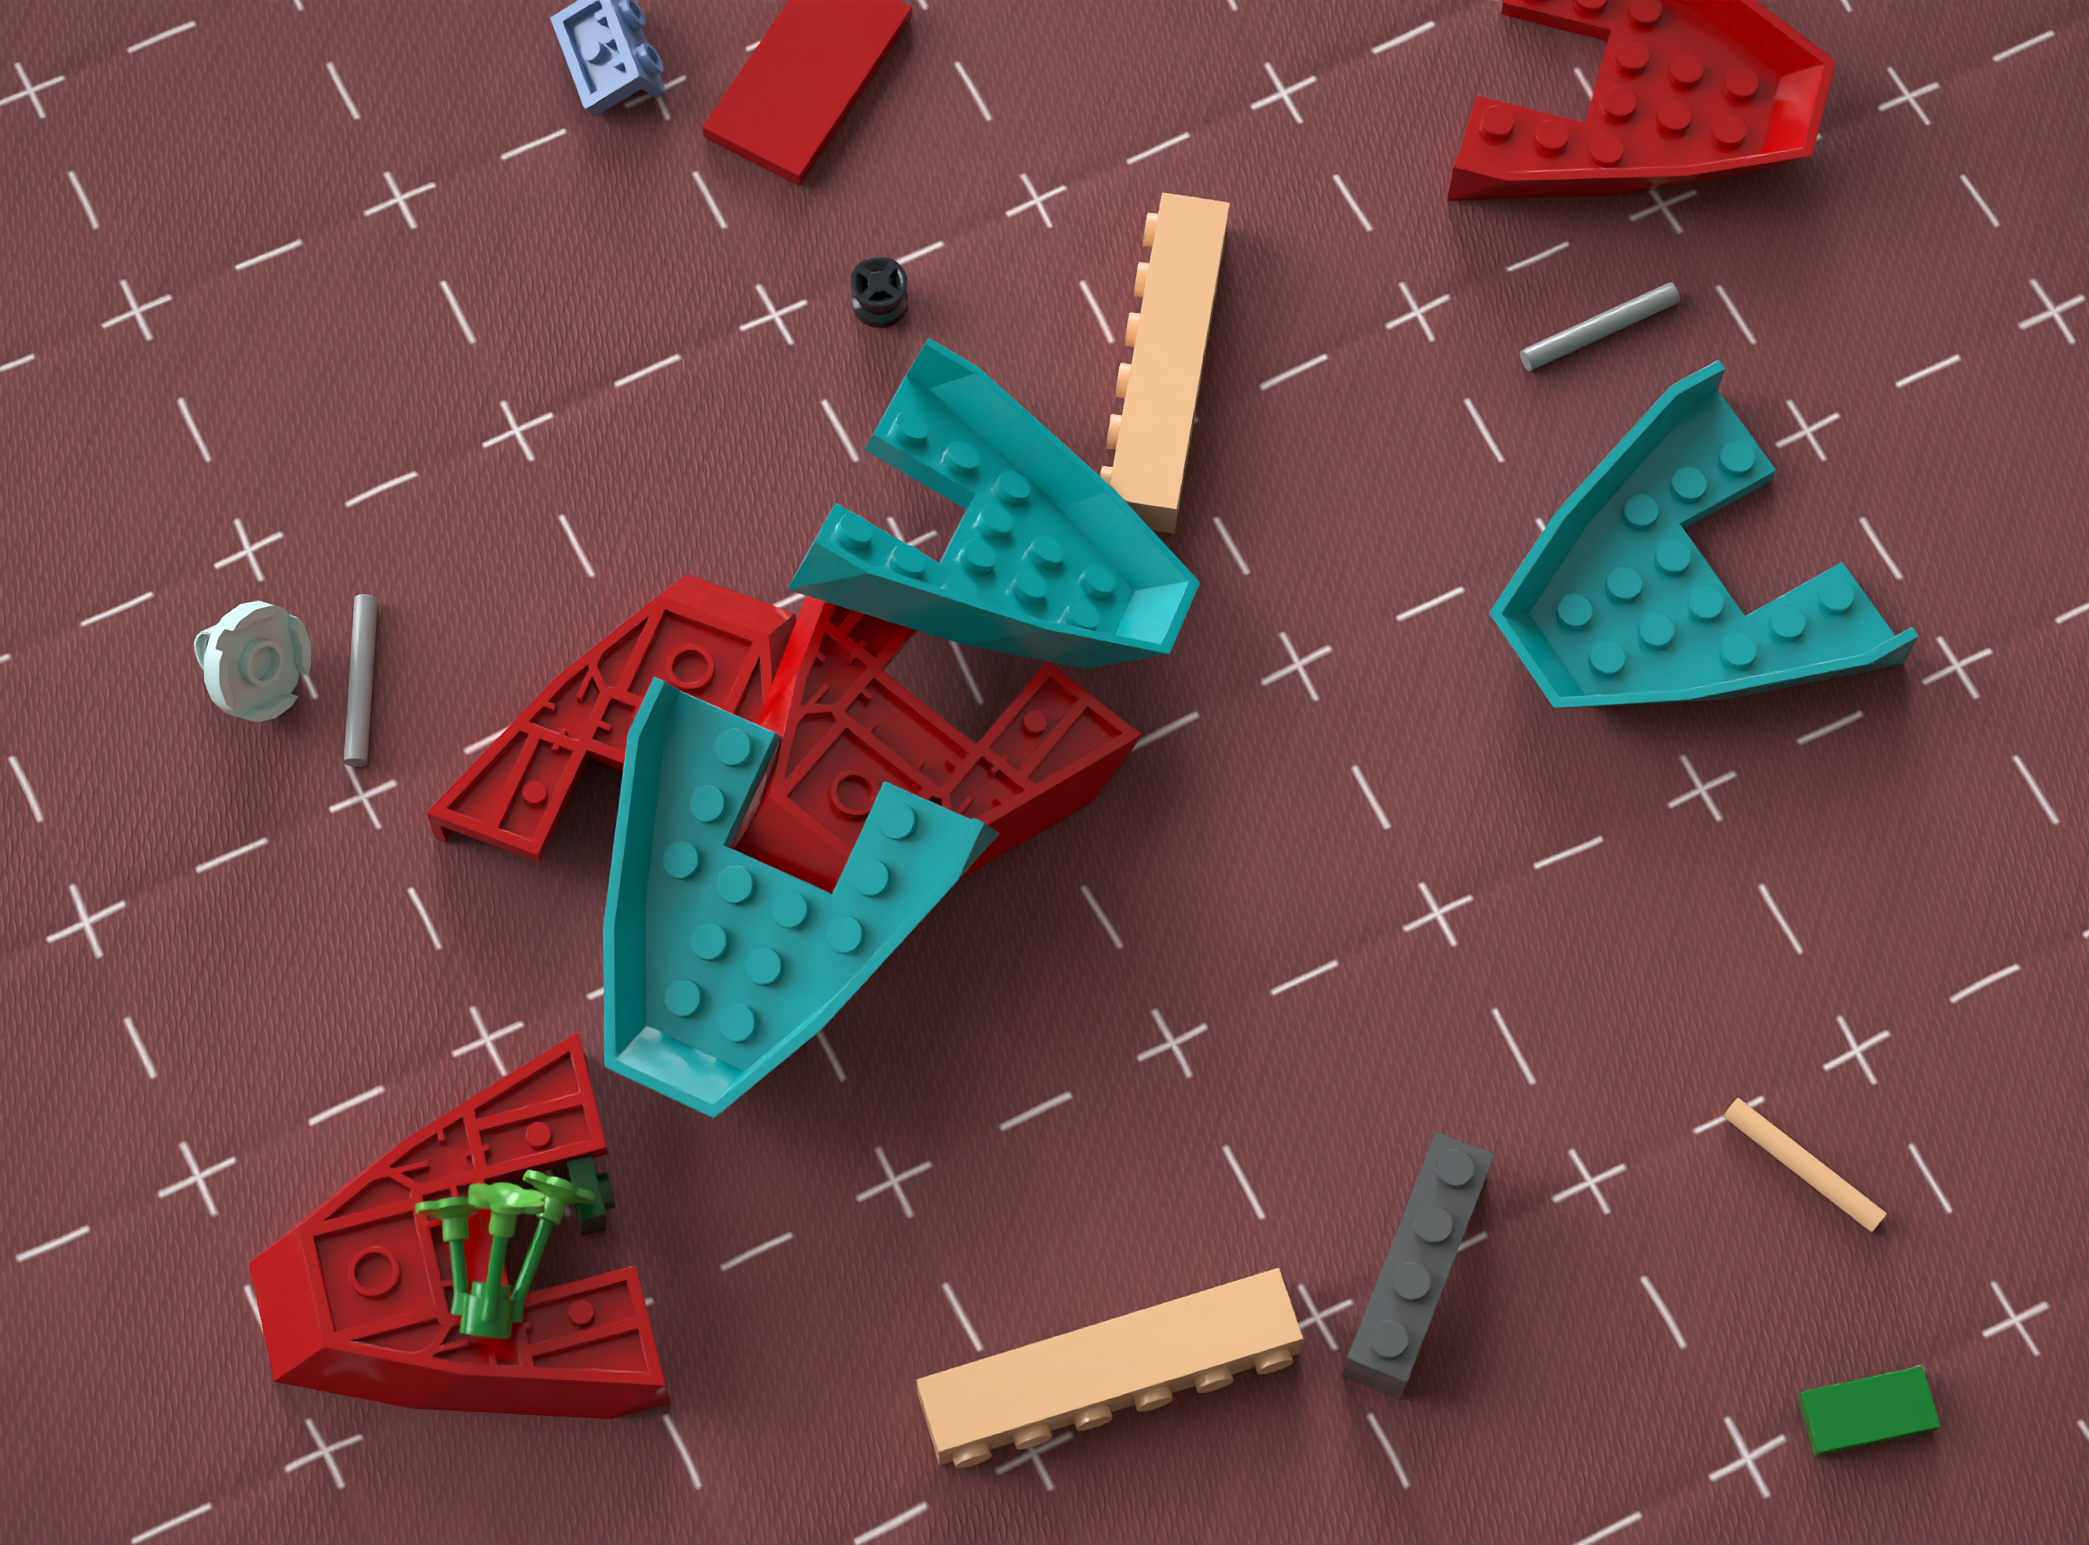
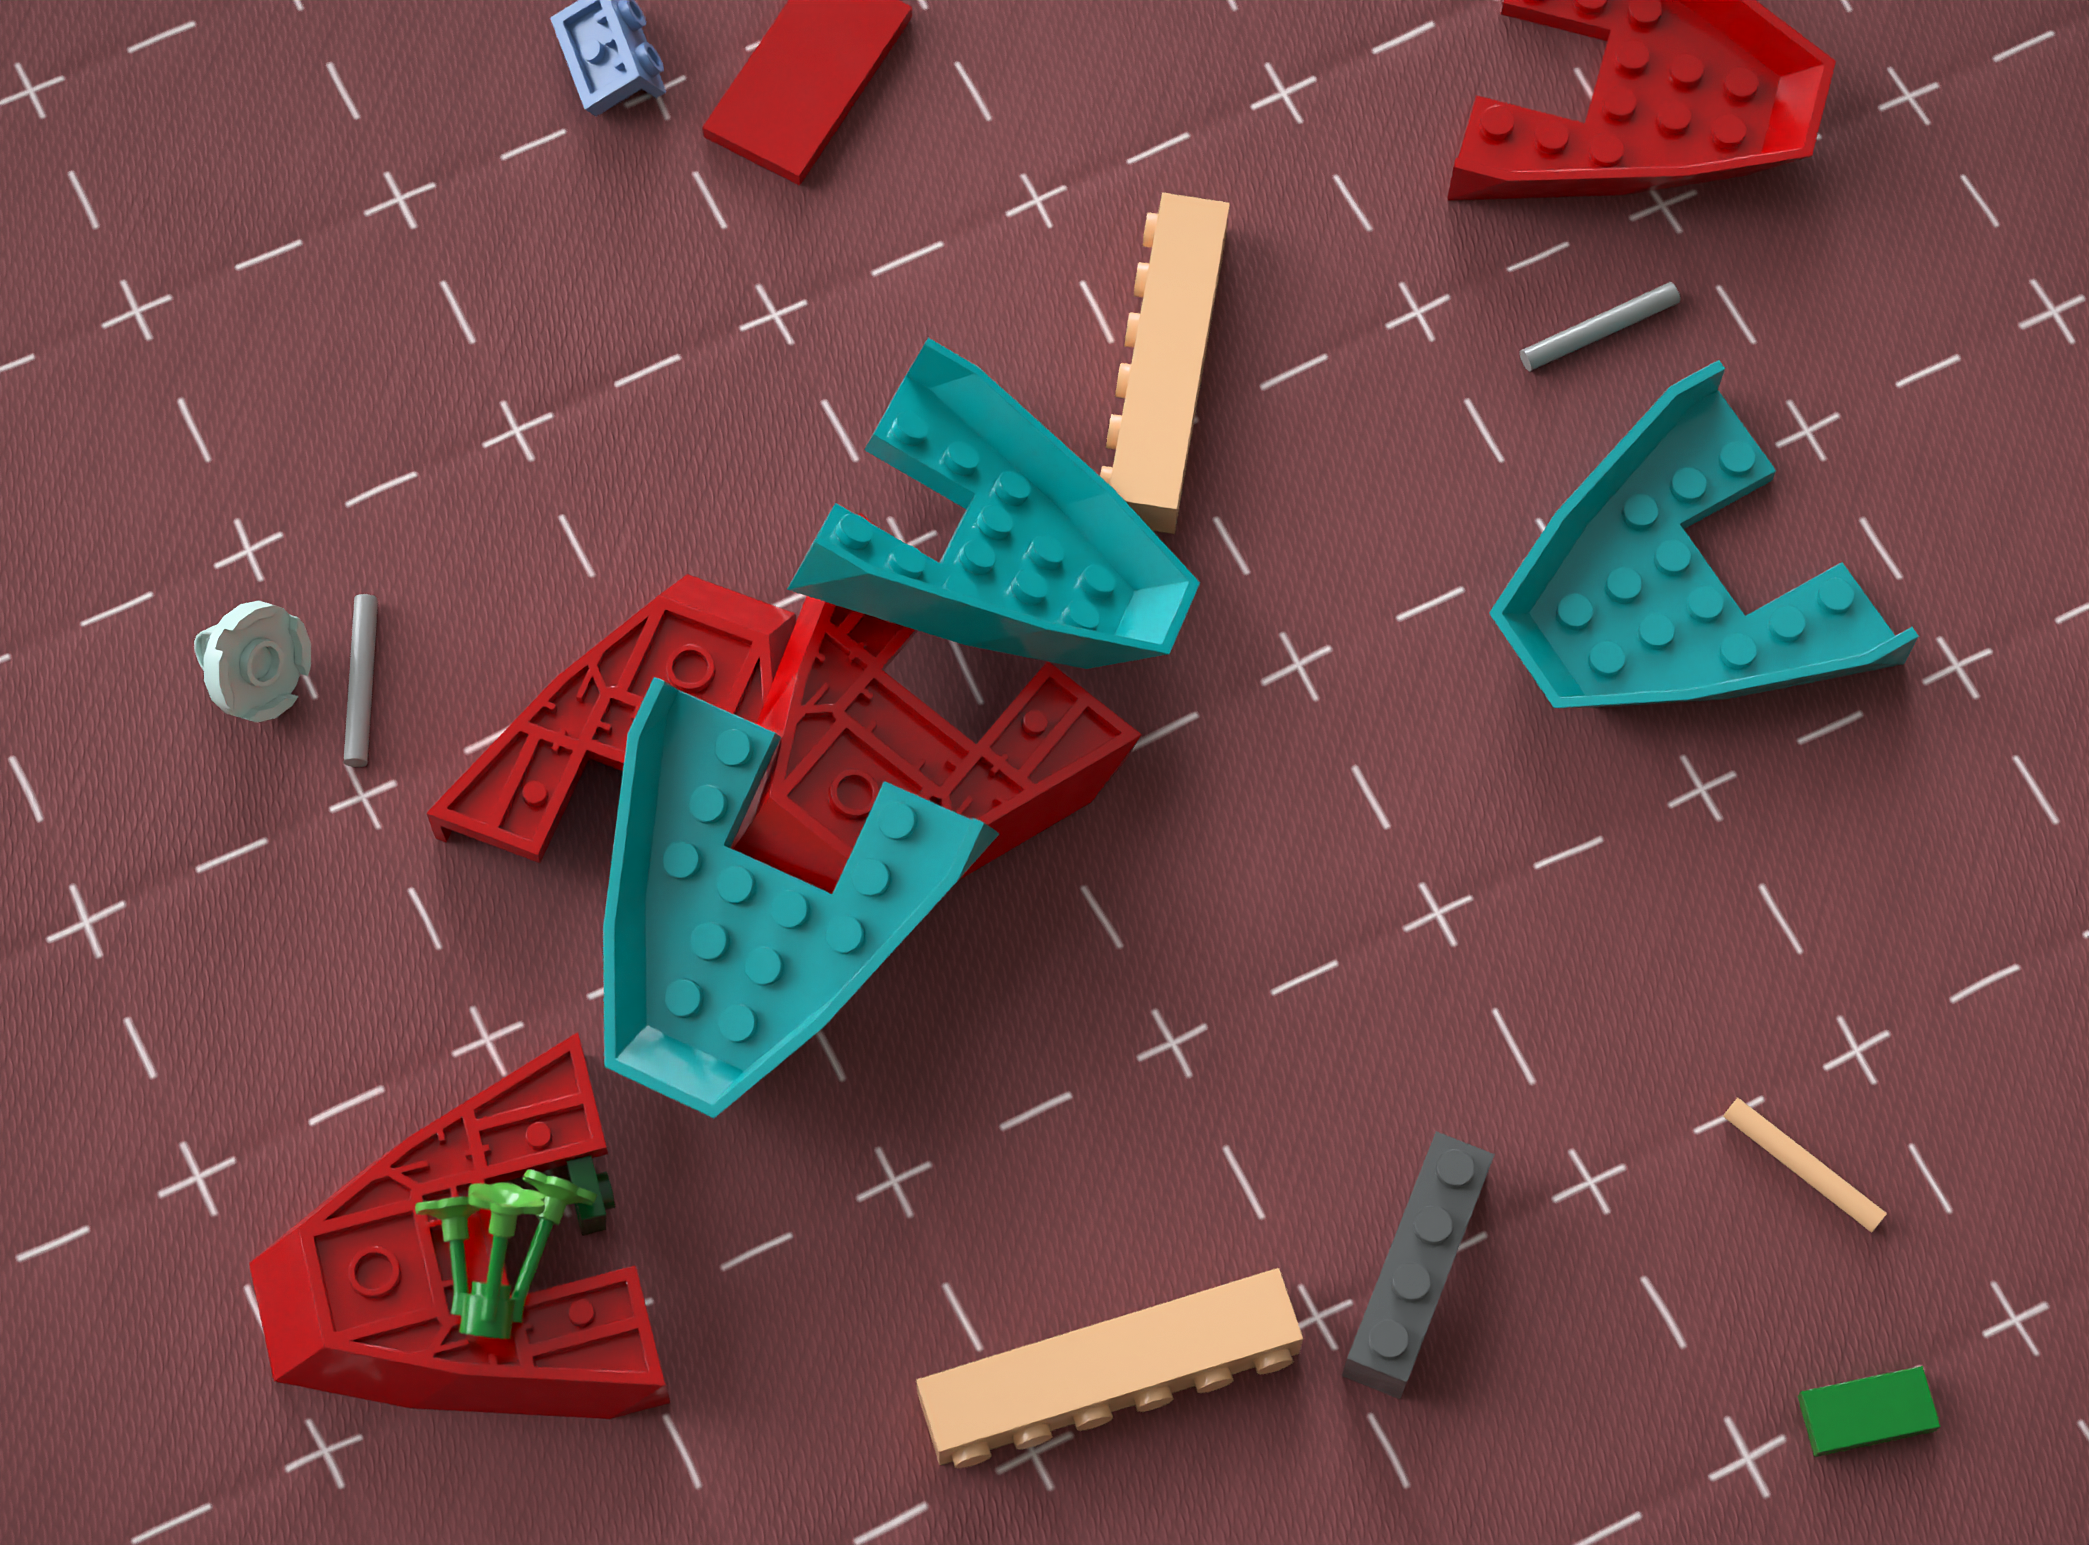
(877, 277): black wheel -> none

